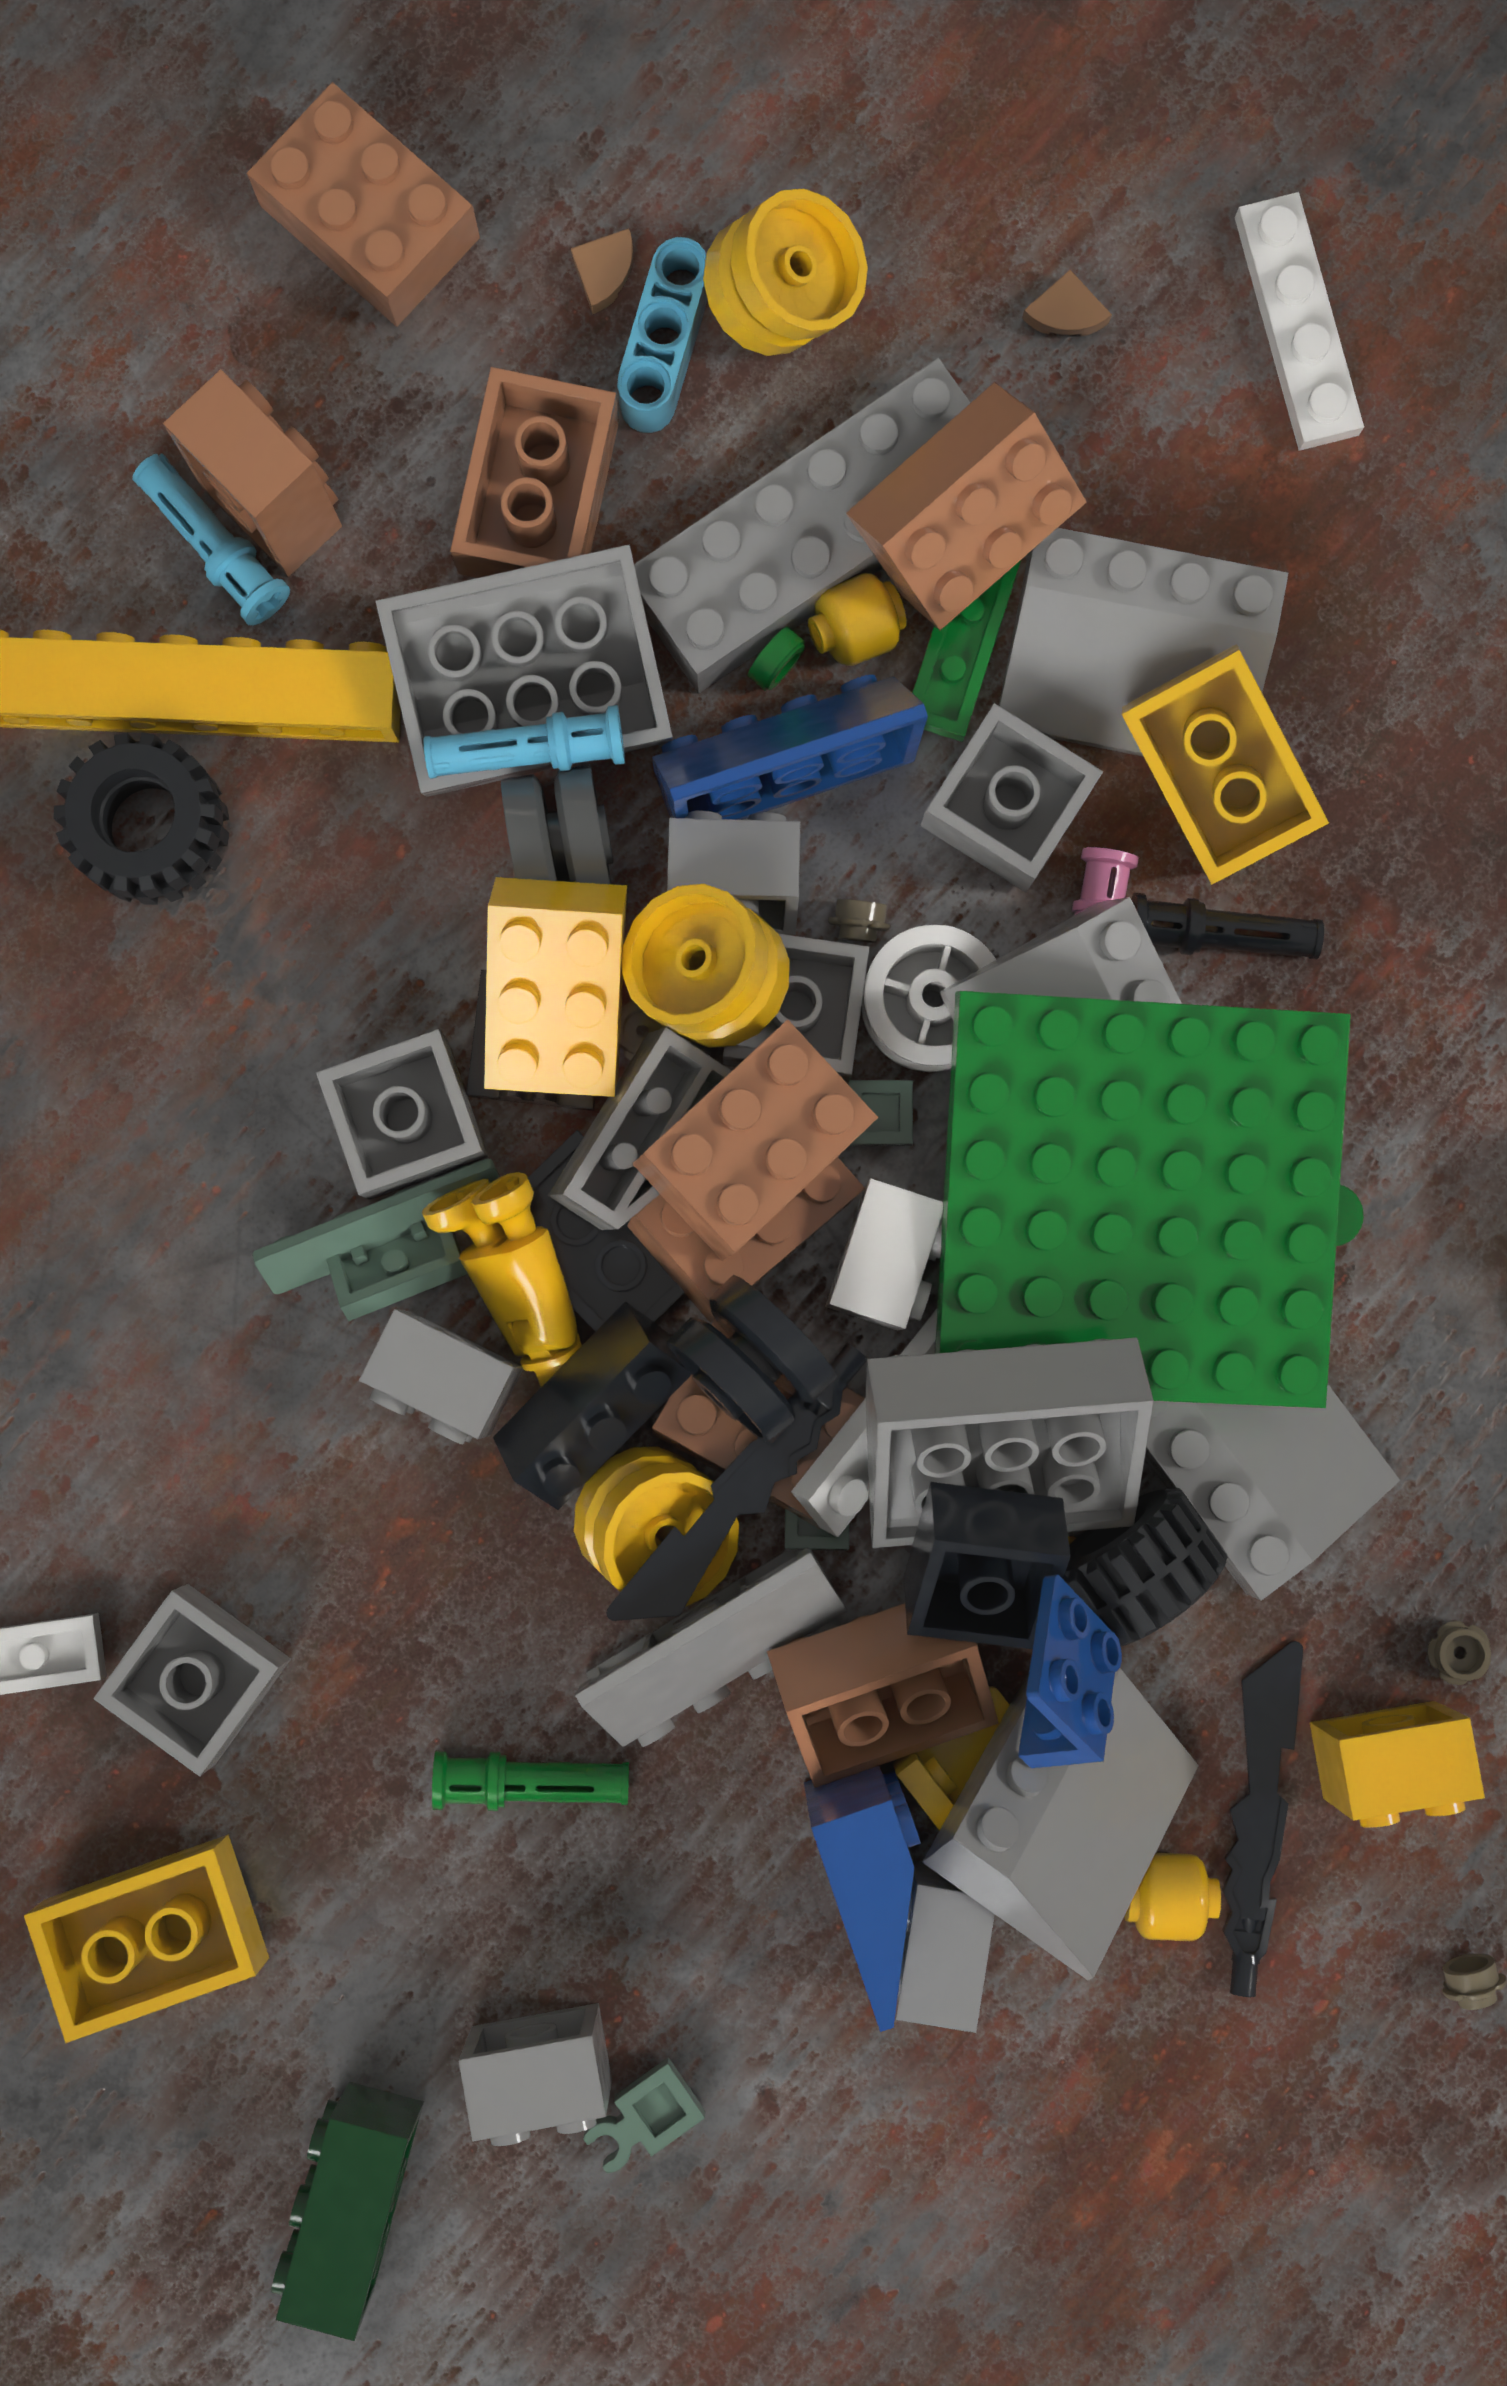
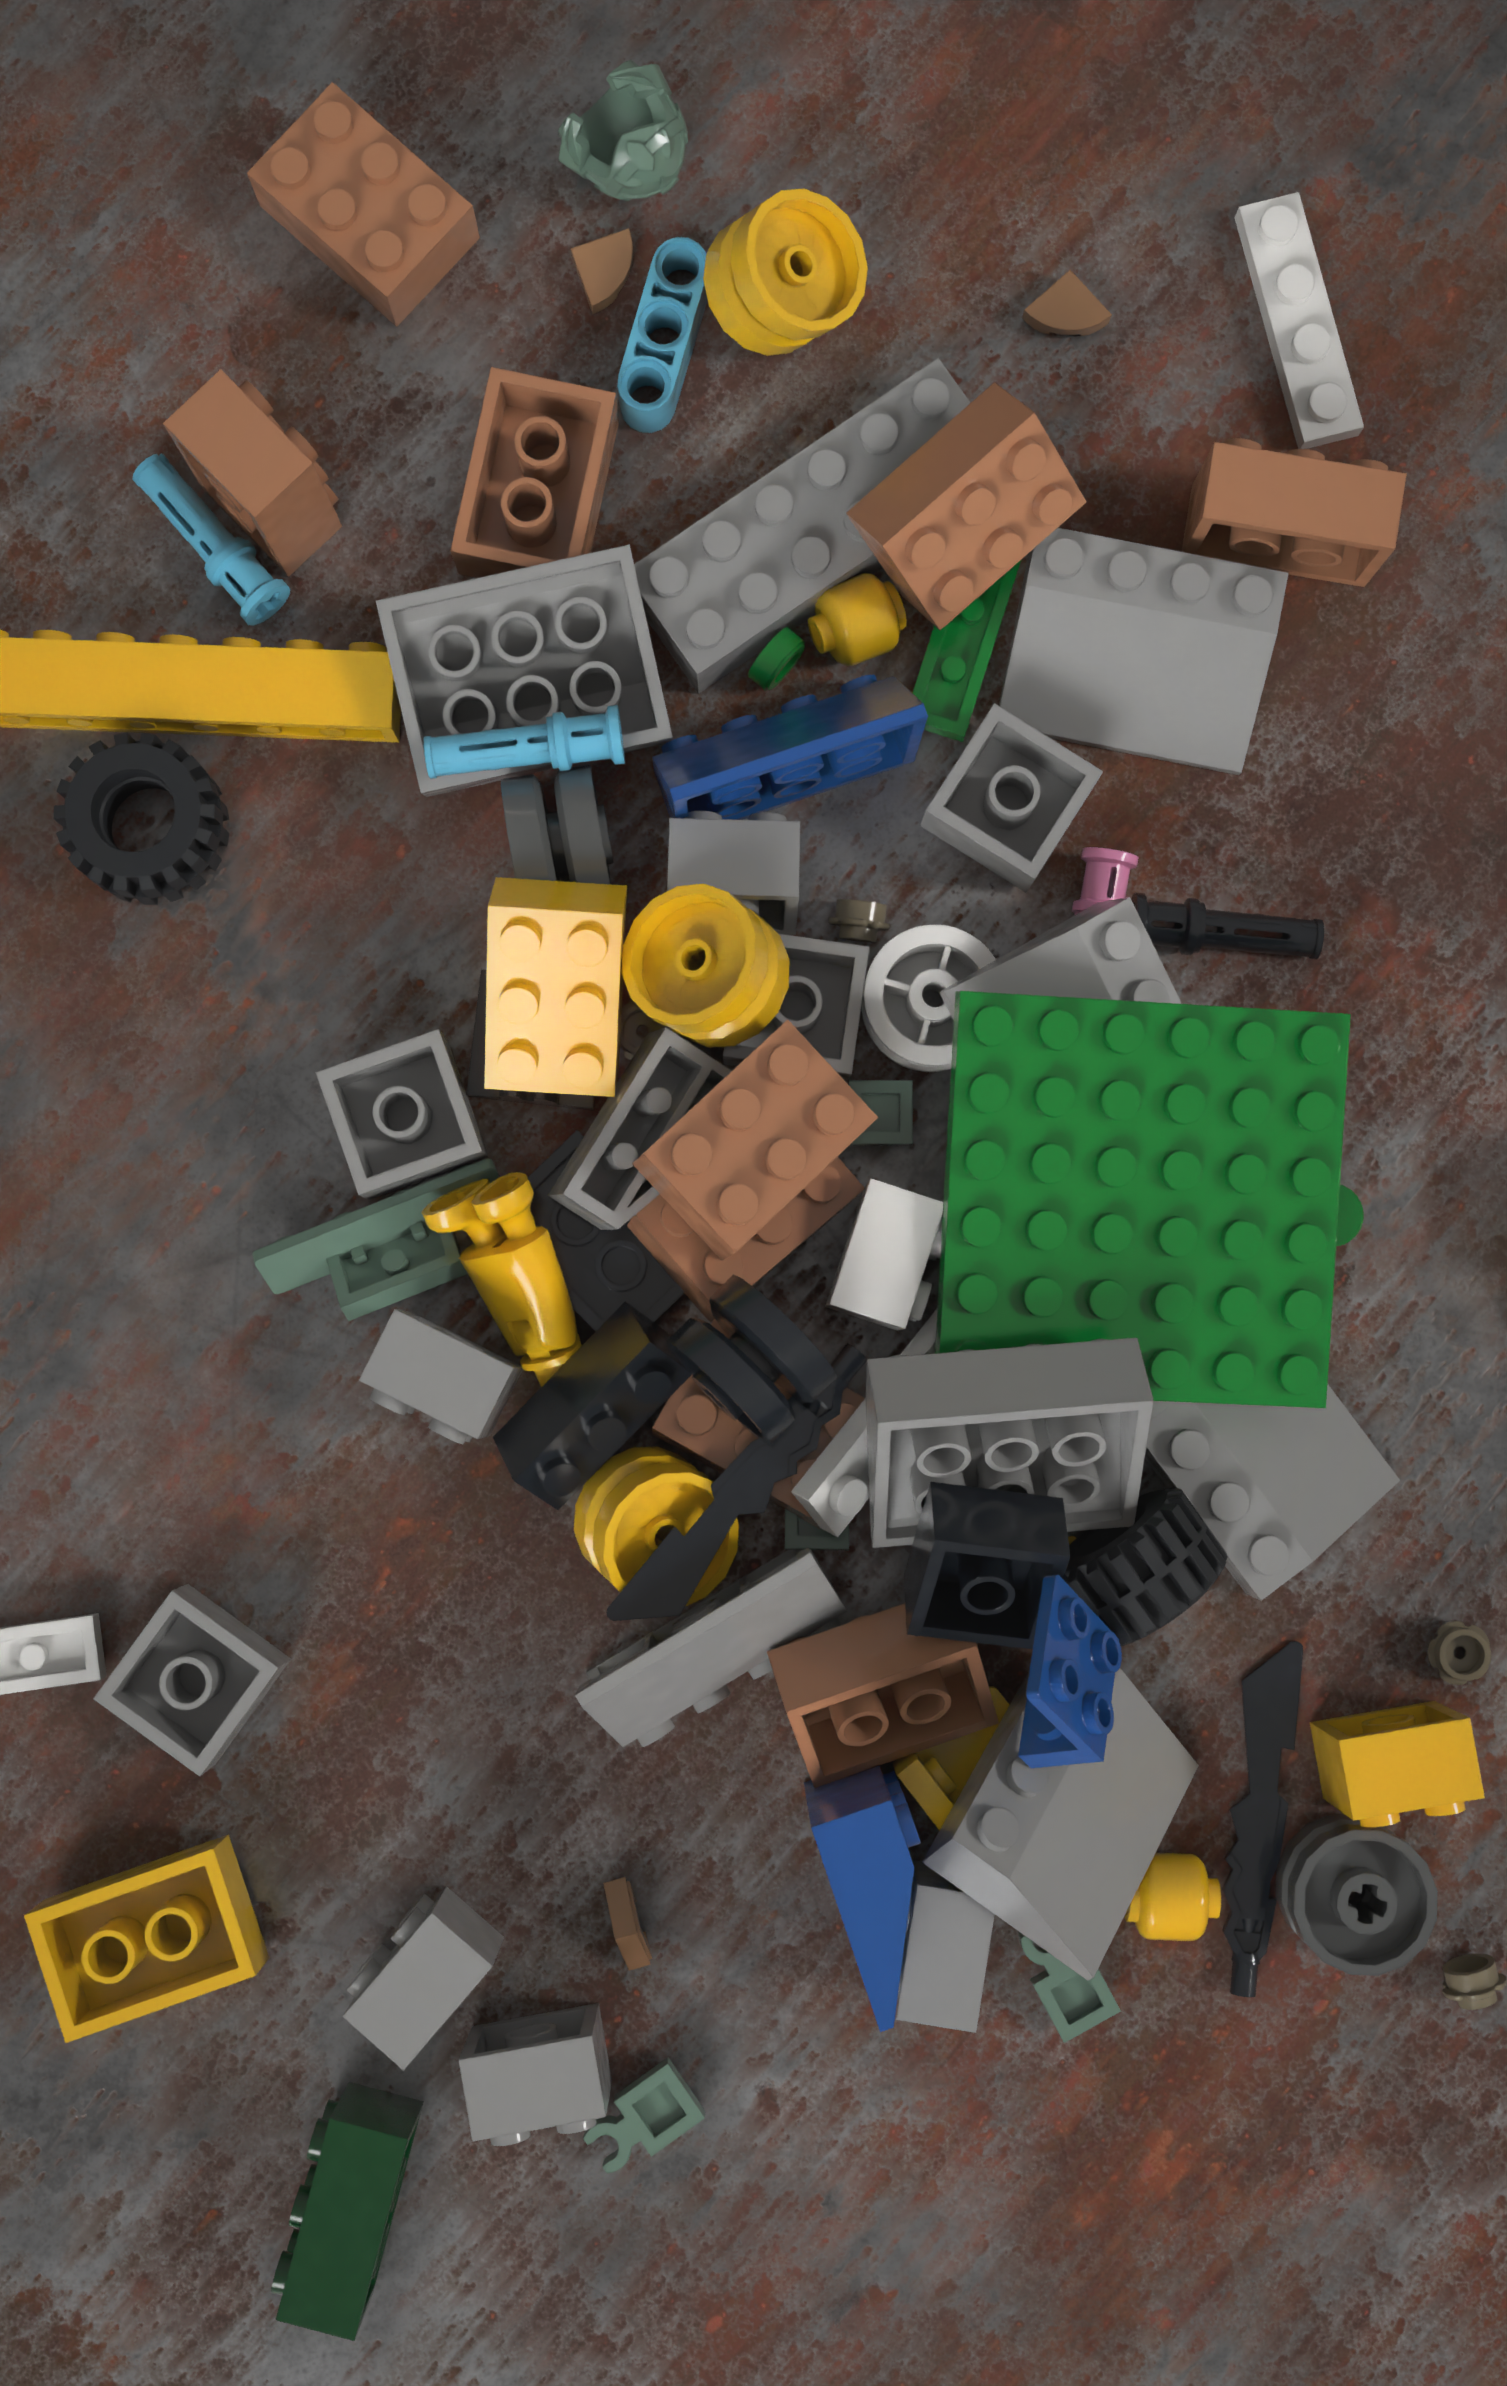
(419, 1983): none -> light grey brick
(496, 1781): green pin -> none
(626, 1925): none -> medium nougat tile
(630, 137): none -> sand green helmet
(1067, 1996): none -> sand green plate
(1224, 764): yellow brick -> none
(1294, 512): none -> nougat brick
(1386, 1919): none -> dark grey wheel

